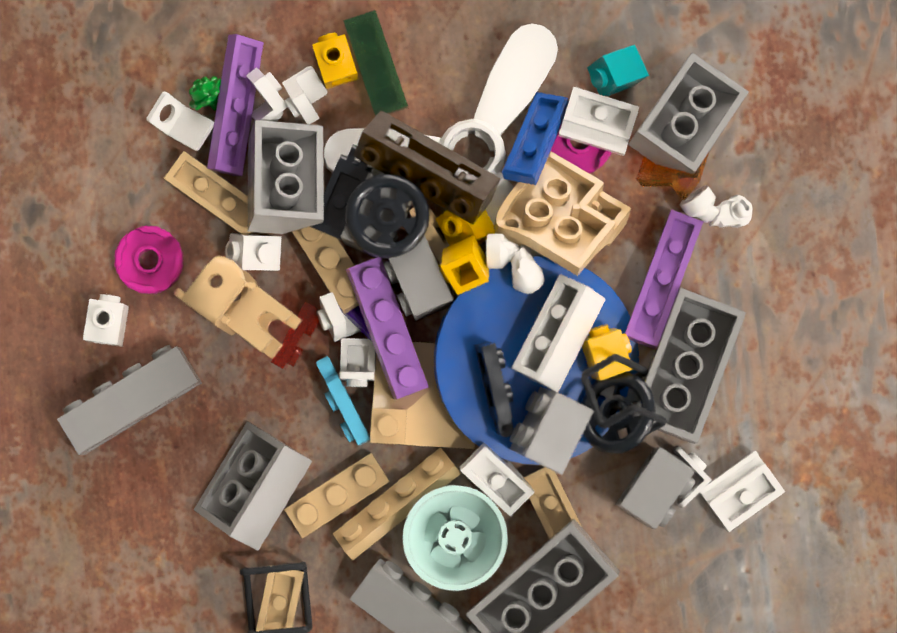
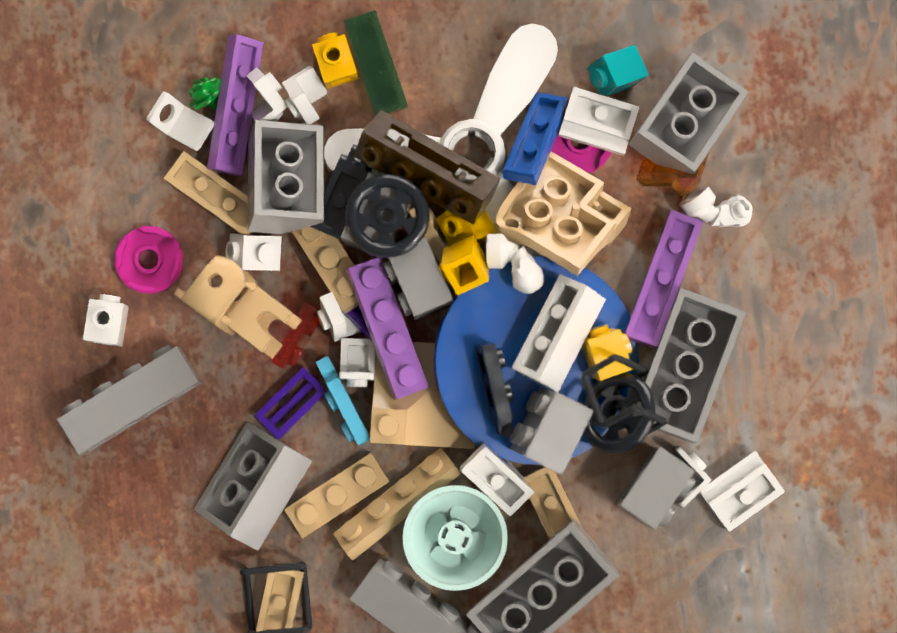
(270, 424): none -> dark purple tile

